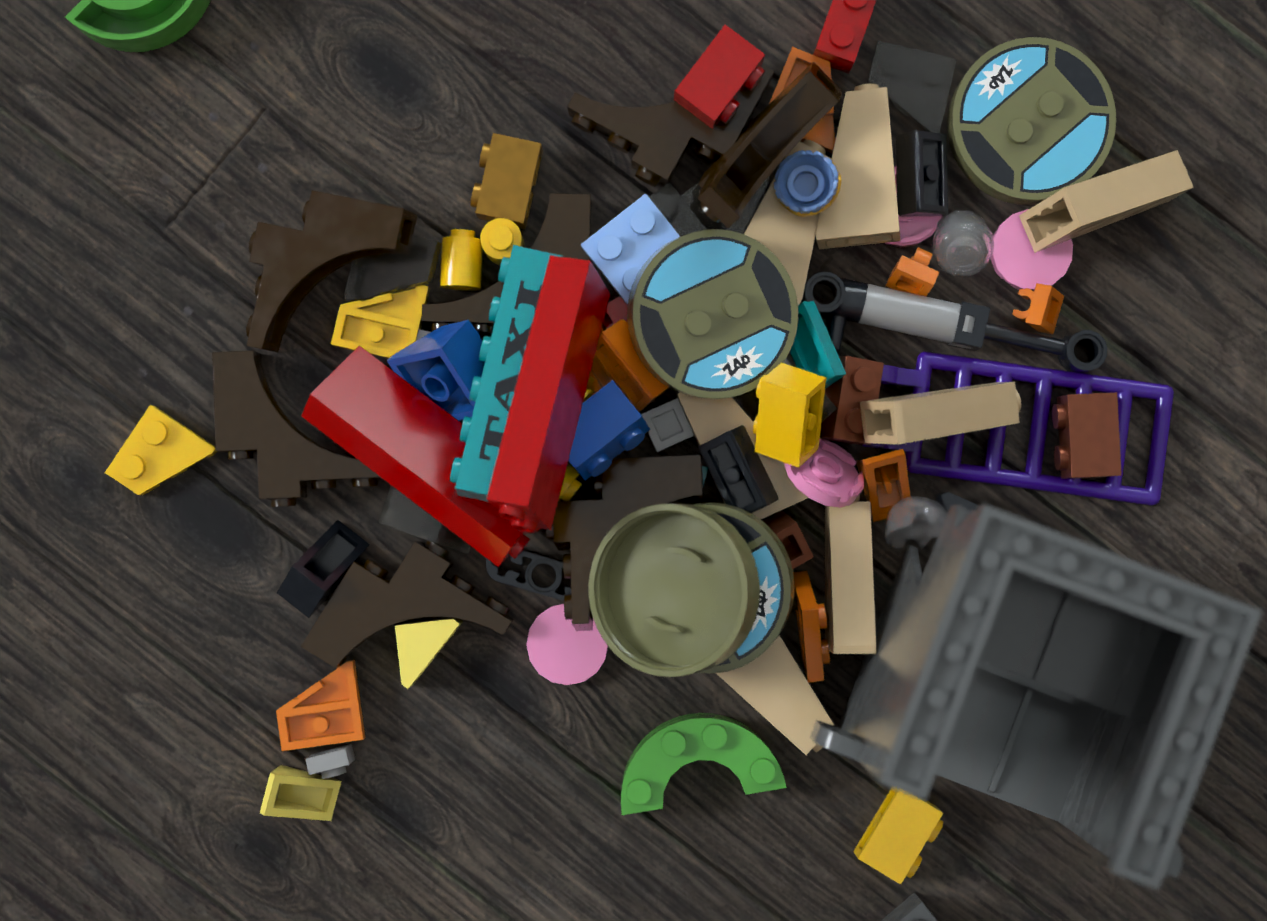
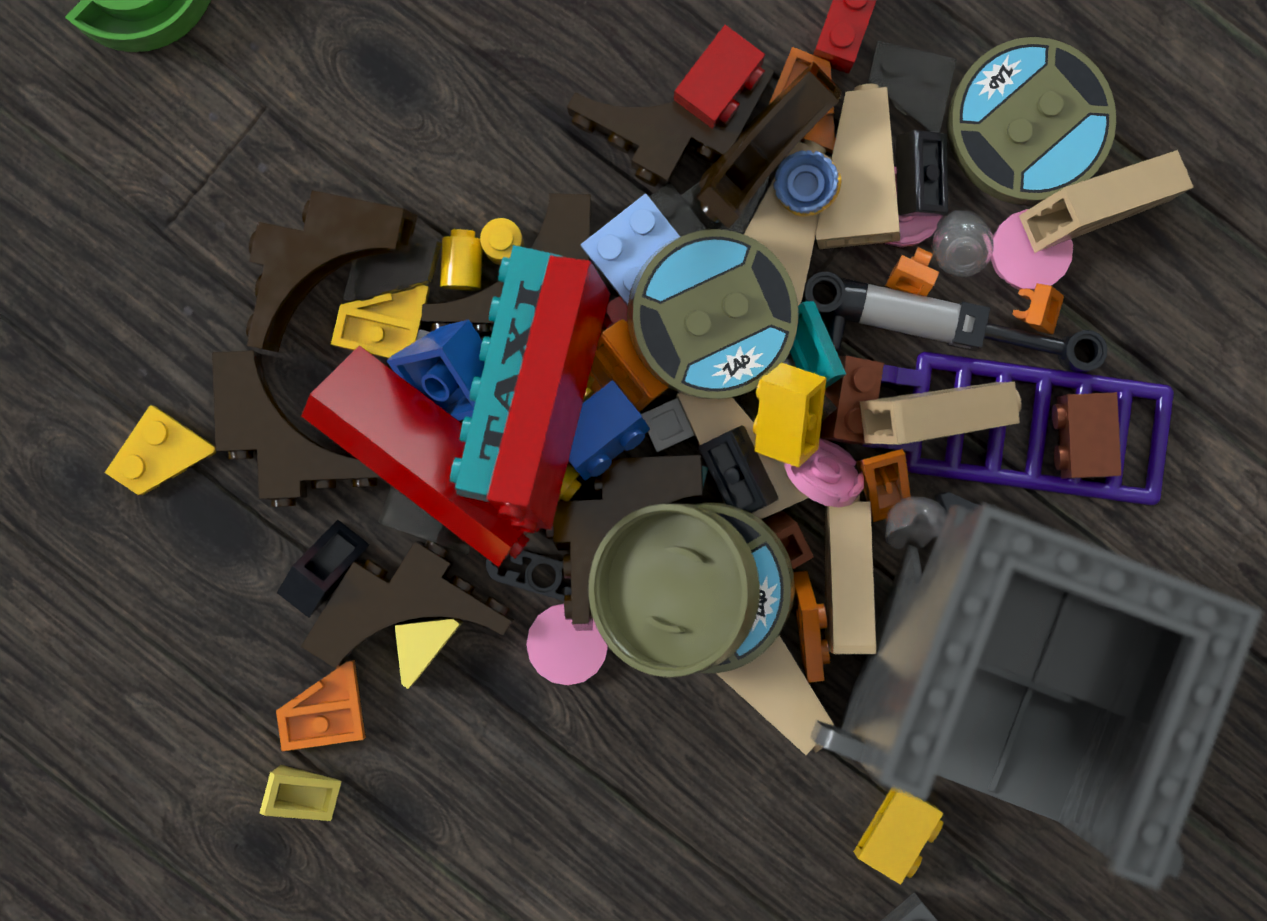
(331, 761): light grey plate -> none
(507, 180): pearl gold piece -> none
(693, 739): bright green brick -> none

